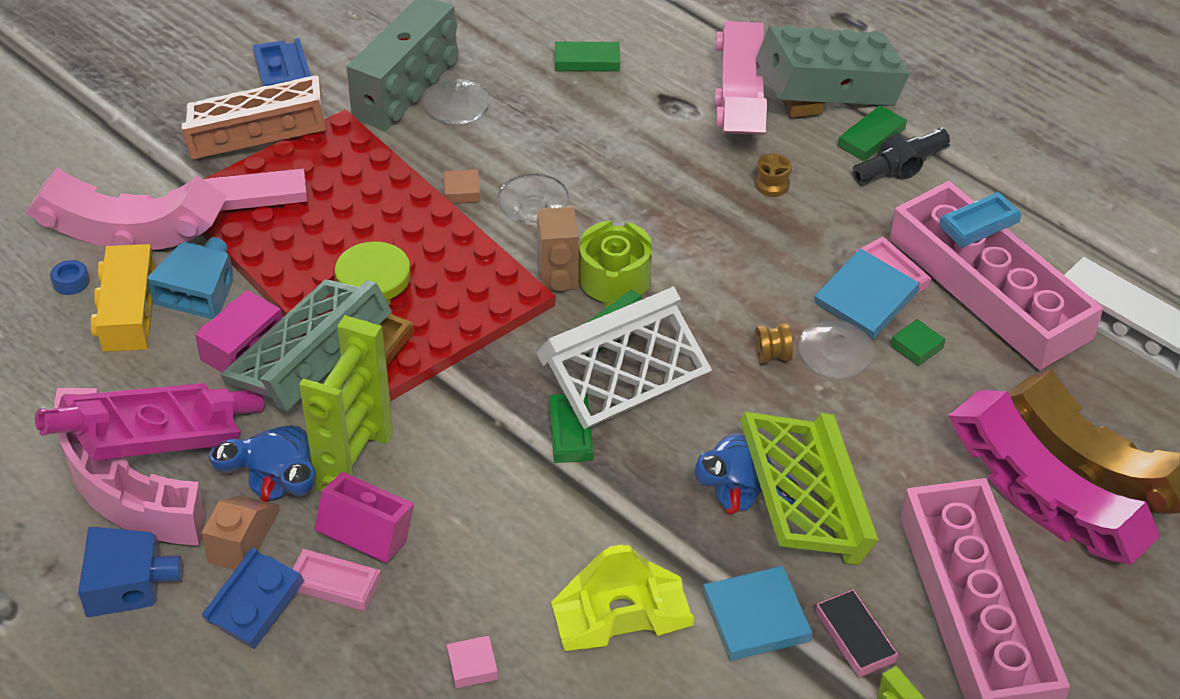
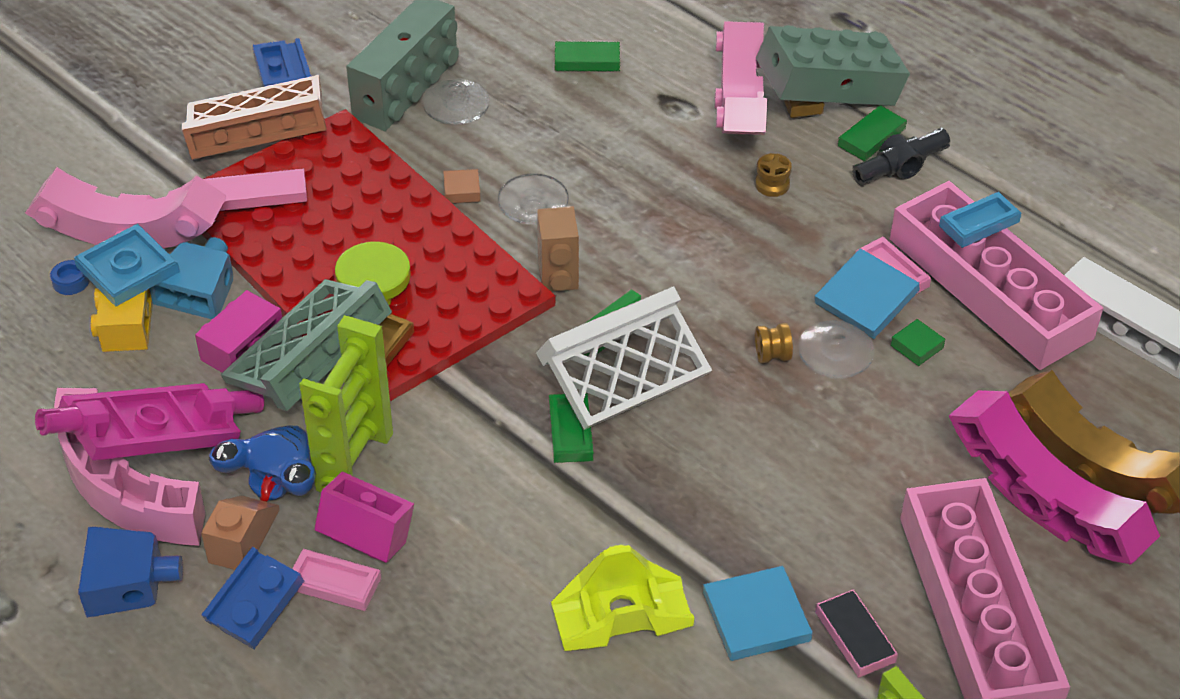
(126, 264): none -> dark azure tile
(472, 662): bright pink tile -> none
(614, 261): lime brick -> none
(733, 474): blue head -> none
(832, 481): lime fence -> none

